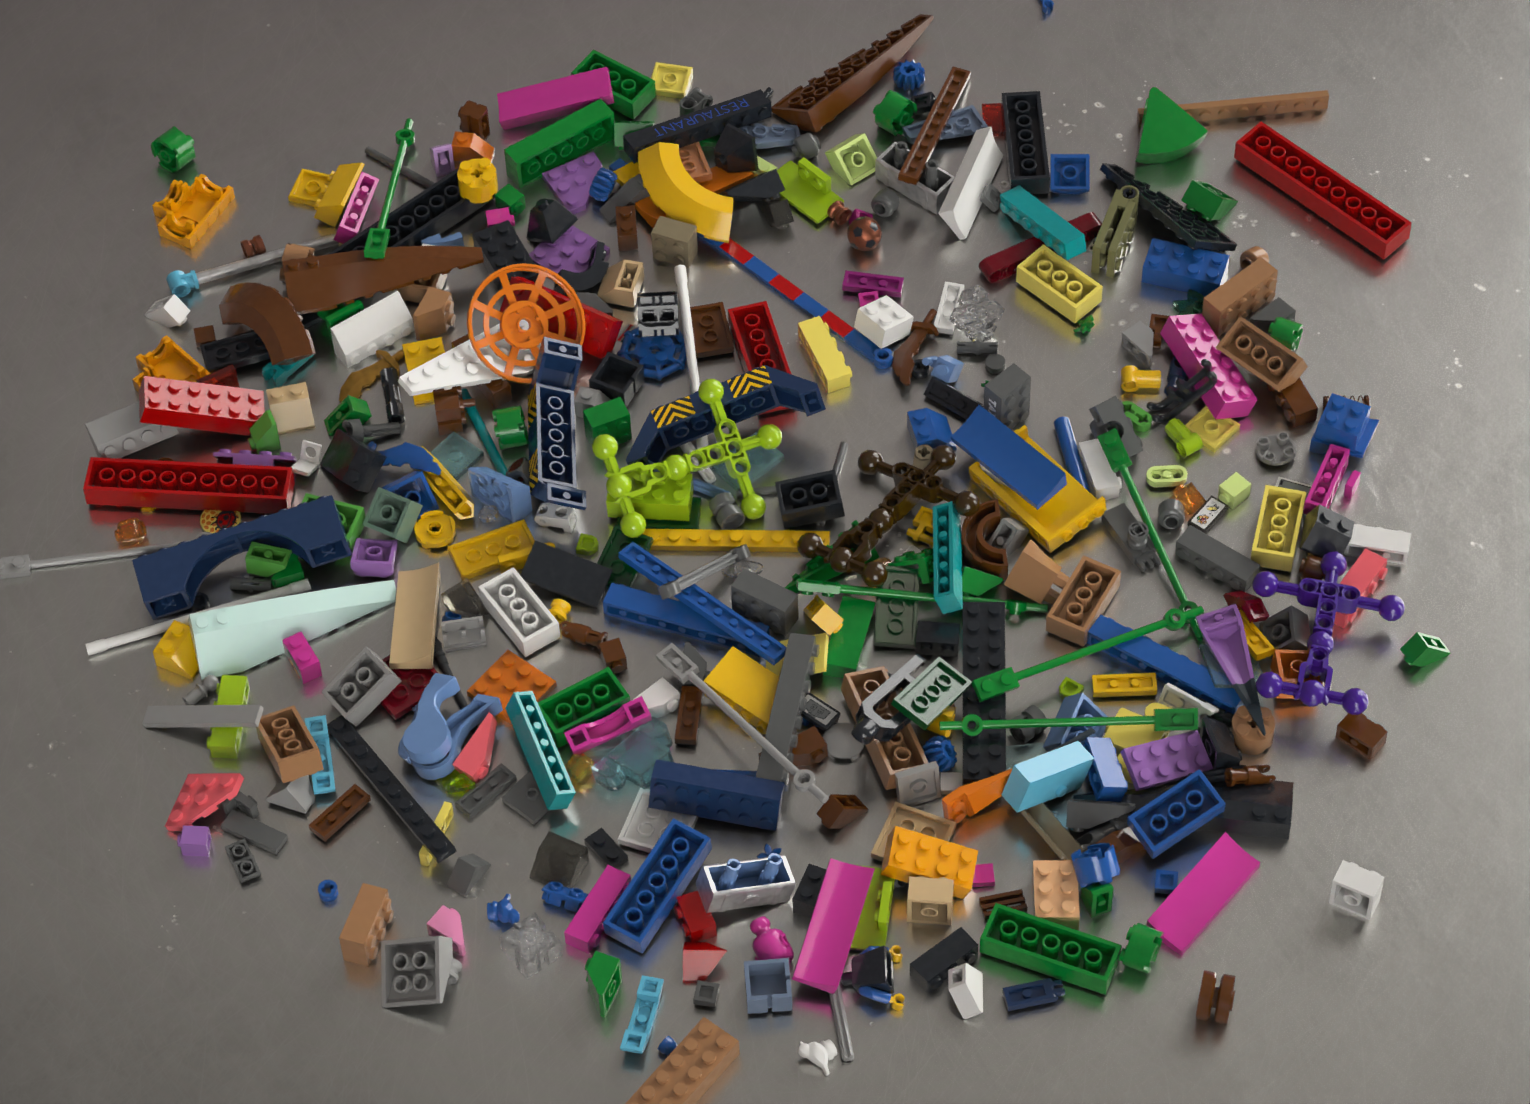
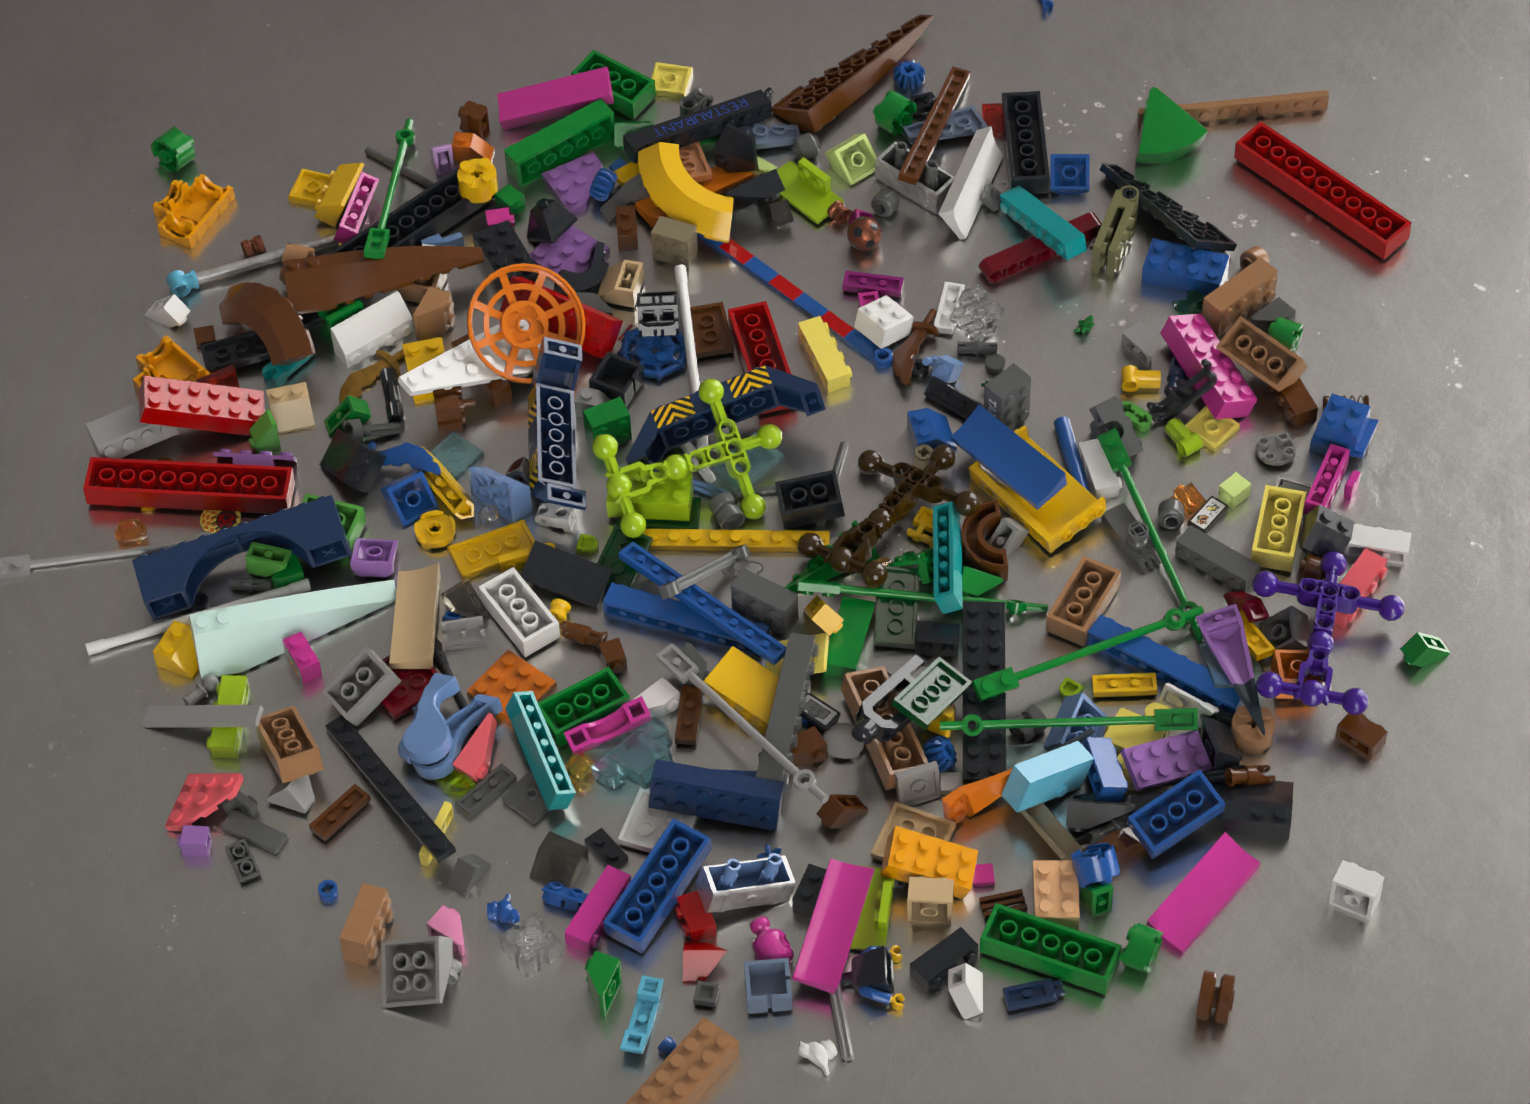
(307, 465): white bracket -> none
(322, 780): medium azure slope -> none
(392, 515): sand green slope -> none
(484, 435): teal piece -> none
(510, 427): green brick -> none
(1035, 575): medium nougat hips -> none
(1059, 284): light yellow brick -> none
(1156, 324): reddish brown plate -> none
(1165, 881): blue plate -> none
(1166, 476): yellowish green plate -> none
(1208, 200): green slope -> none

